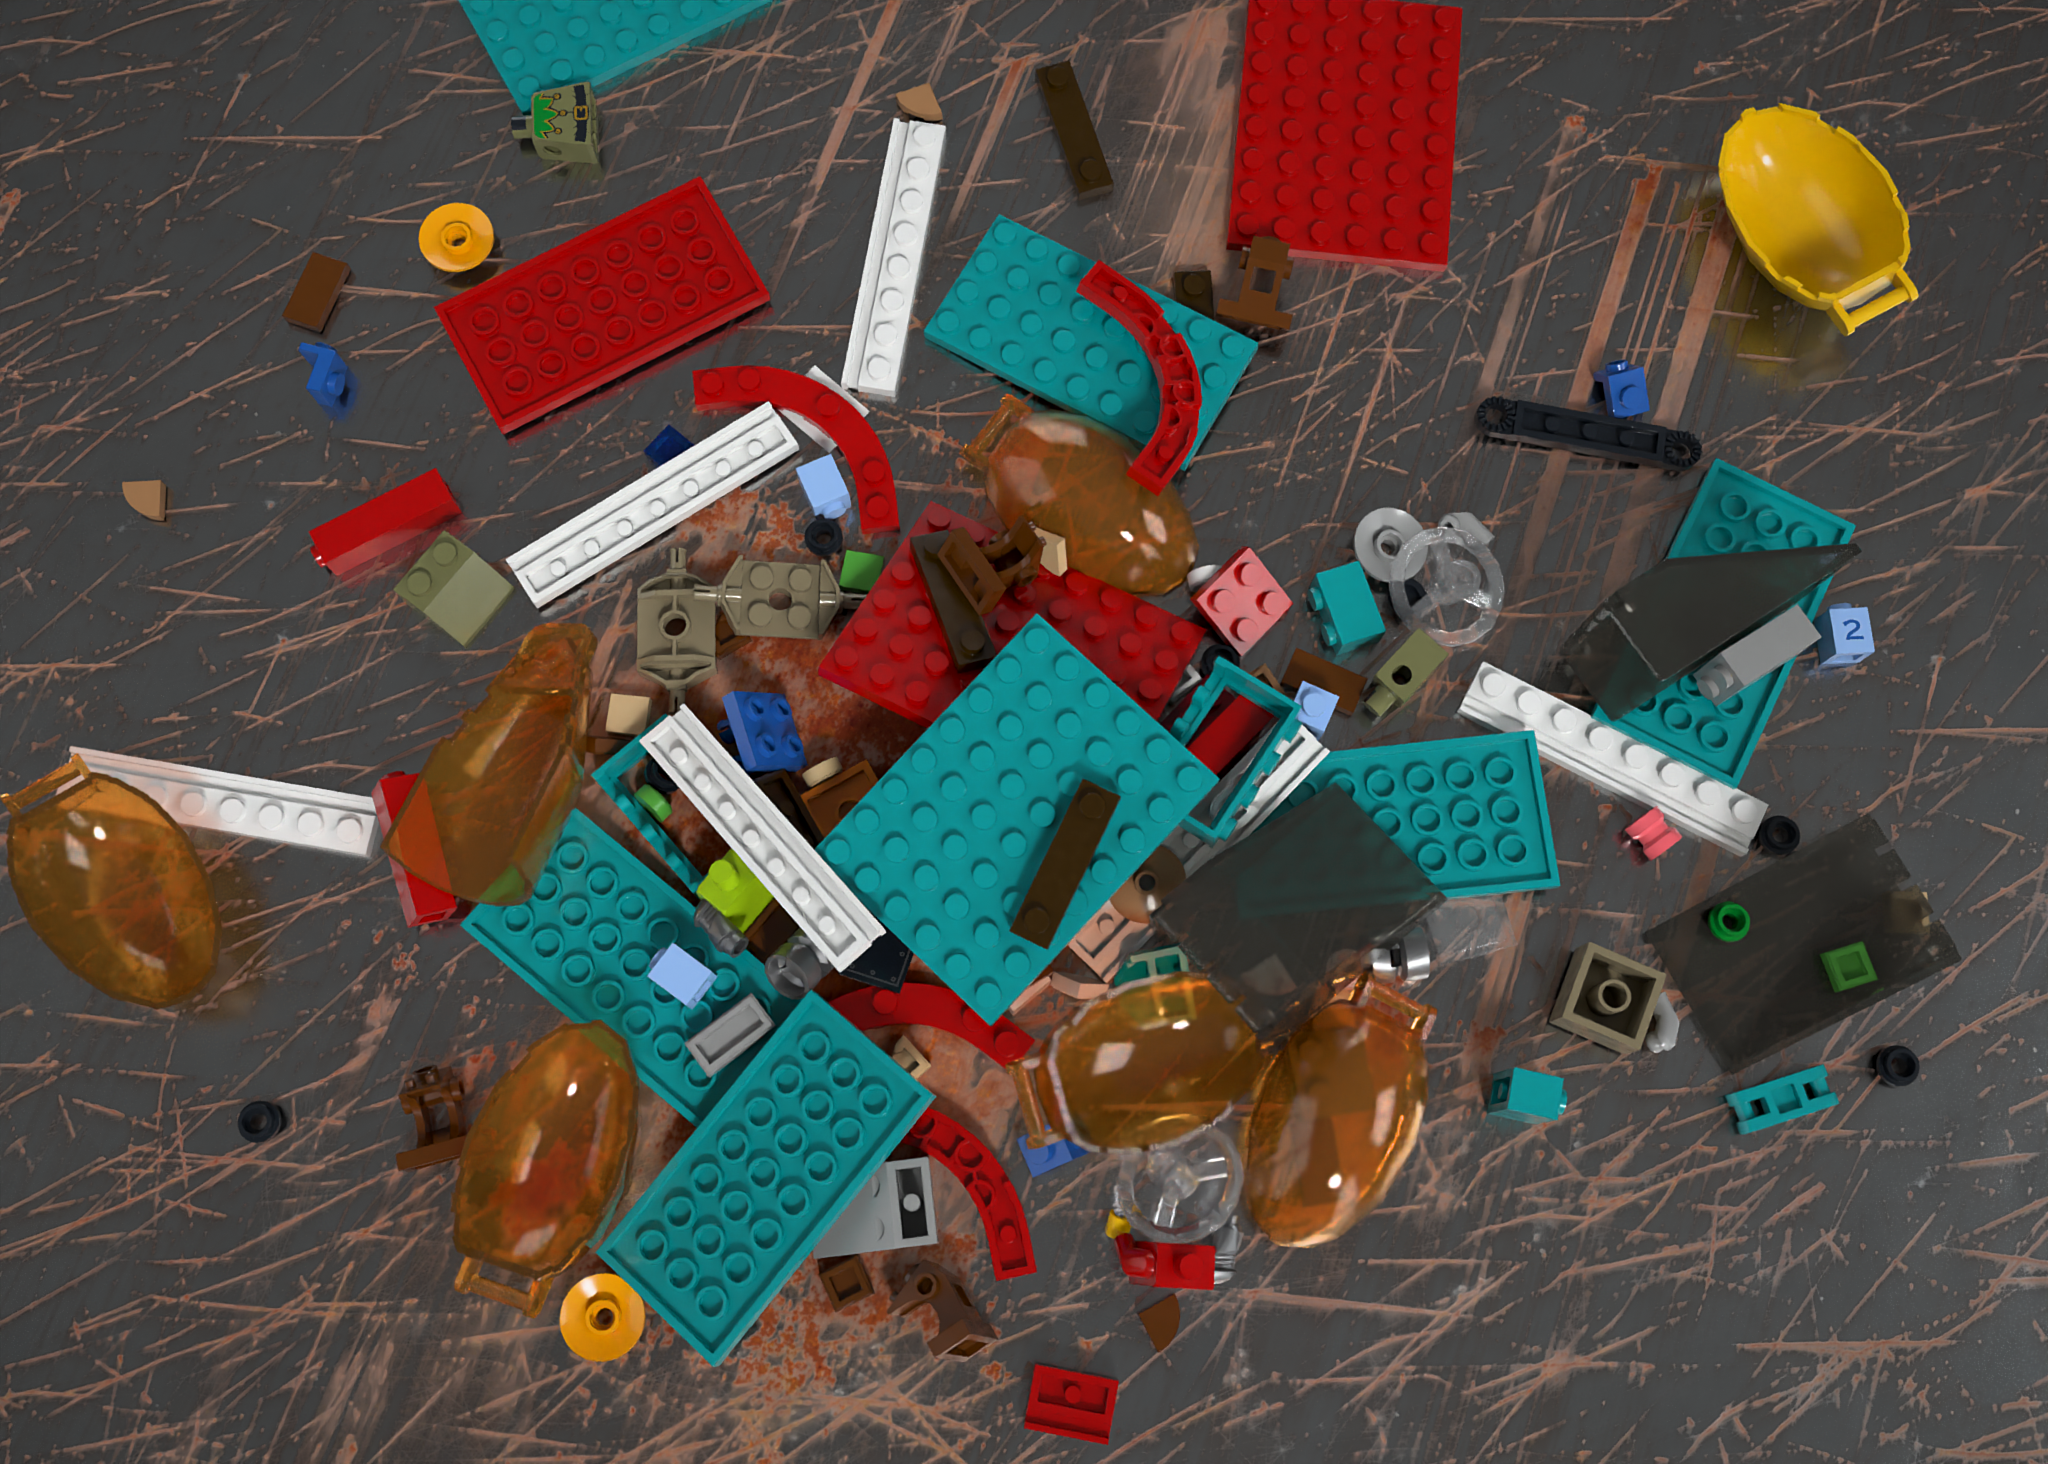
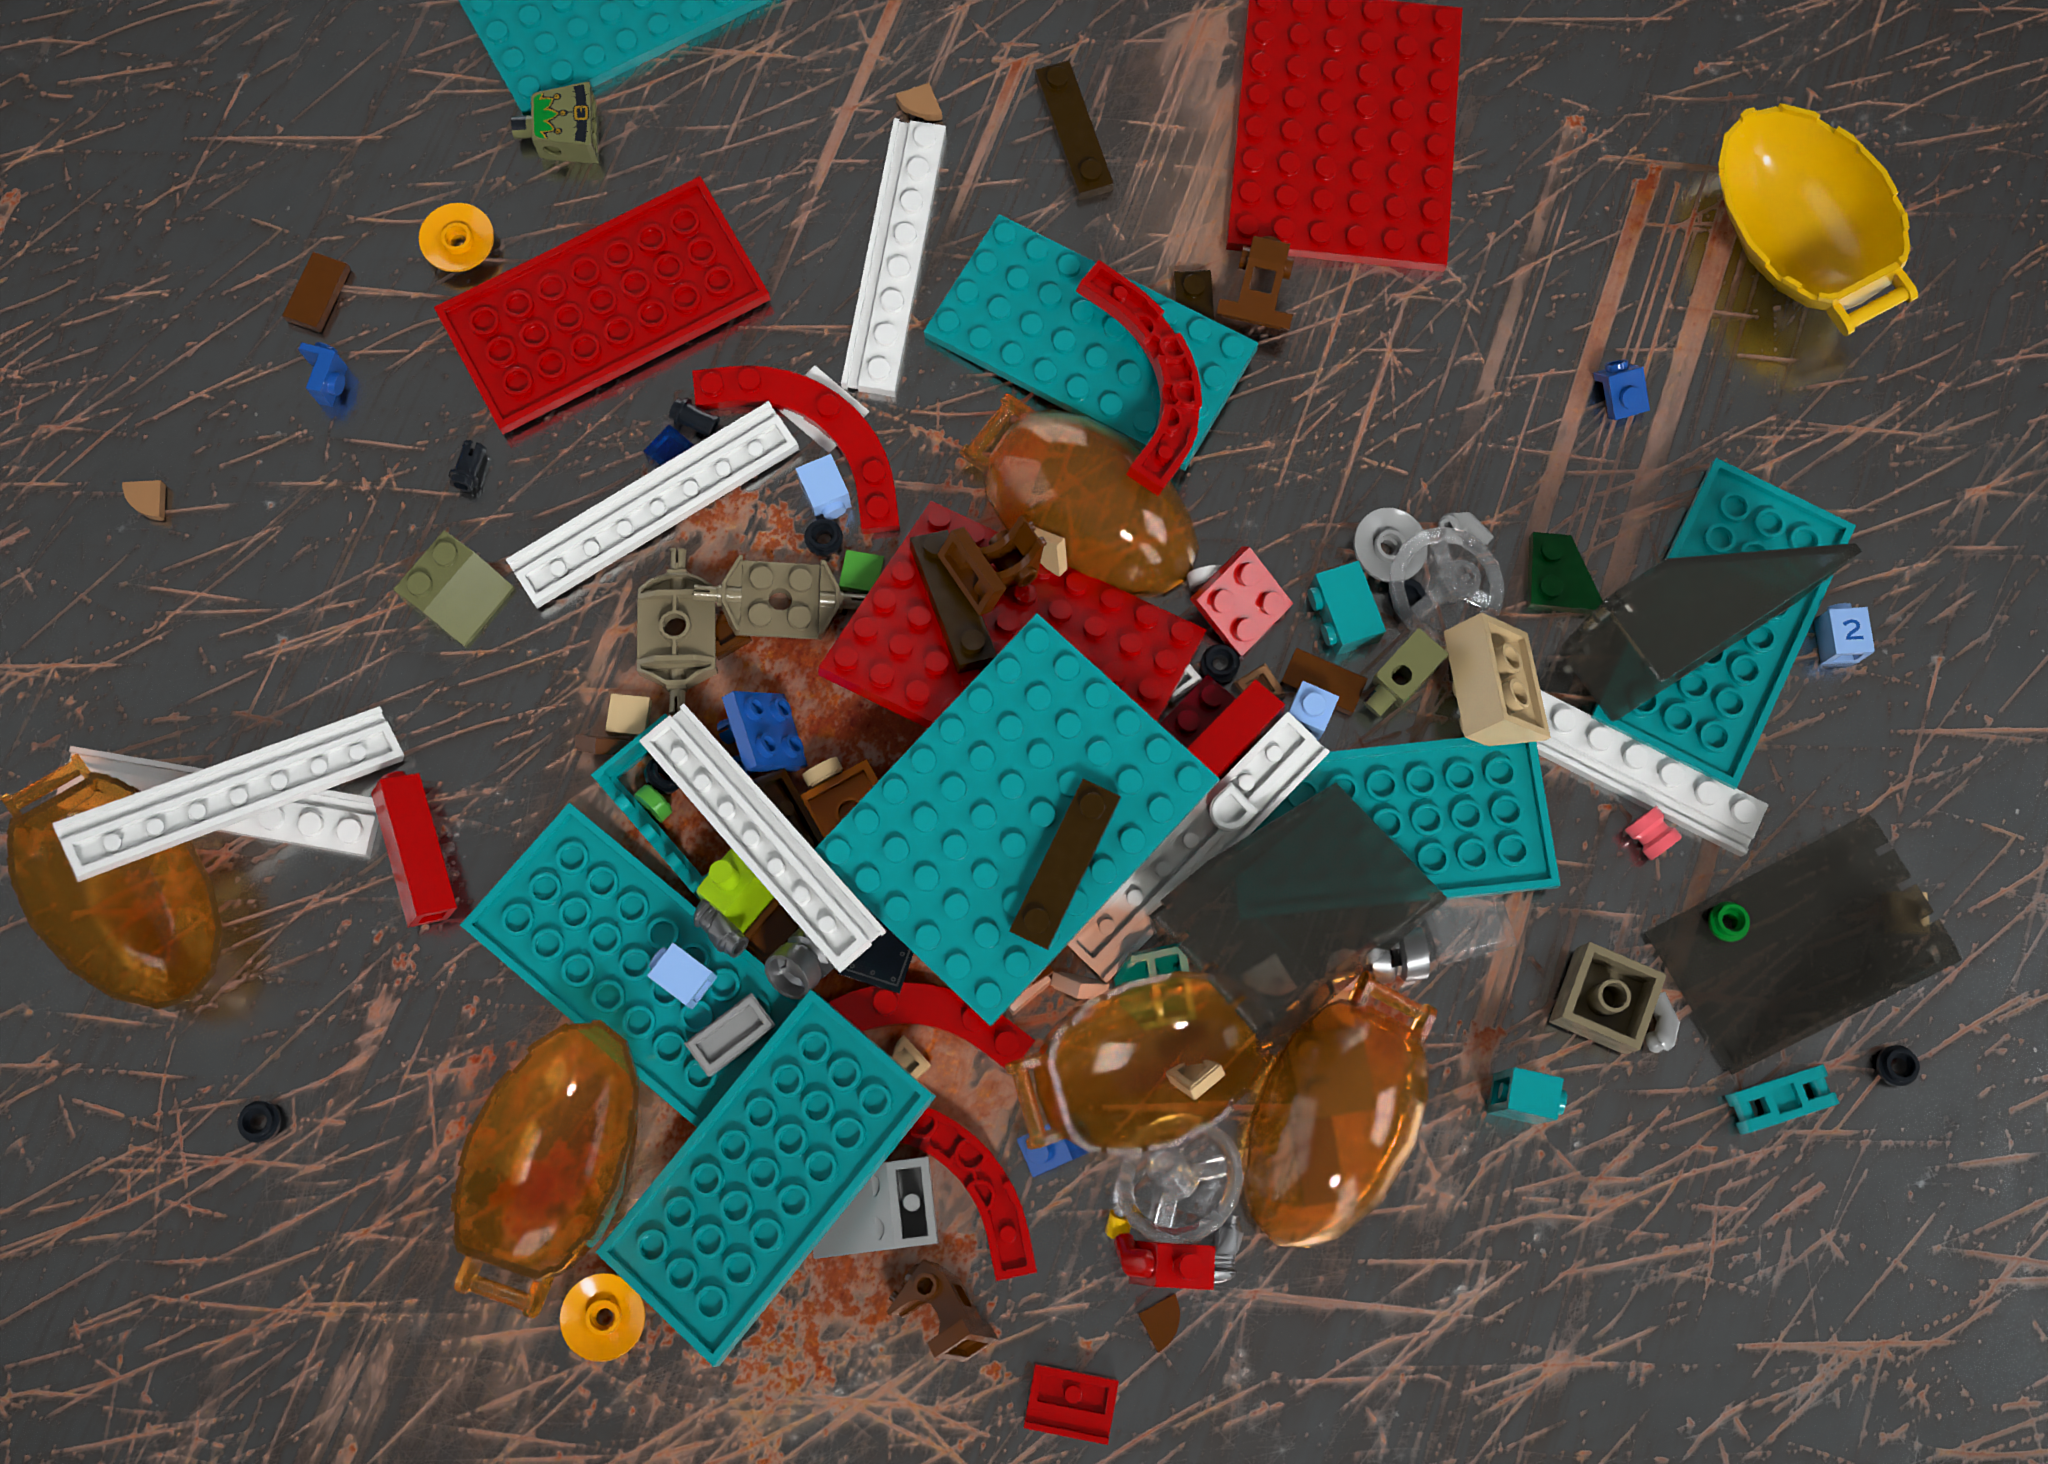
(226, 793): none -> white plate
(384, 522): red brick -> none
(427, 1089): reddish brown tile -> none
(467, 467): none -> black pin
(506, 779): clear orange windscreen -> none
(693, 417): none -> black pin
(846, 1283): reddish brown tile -> none
(1137, 903): medium nougat dish -> none
(1195, 1078): none -> tan tile
(1266, 759): teal window -> none
(1495, 682): none -> tan slope
(1559, 576): none -> dark green wing
(1588, 433): black plate -> none
(1756, 655): light grey brick -> none
(1788, 829): black plate -> none
(1848, 966): bright green tile -> none

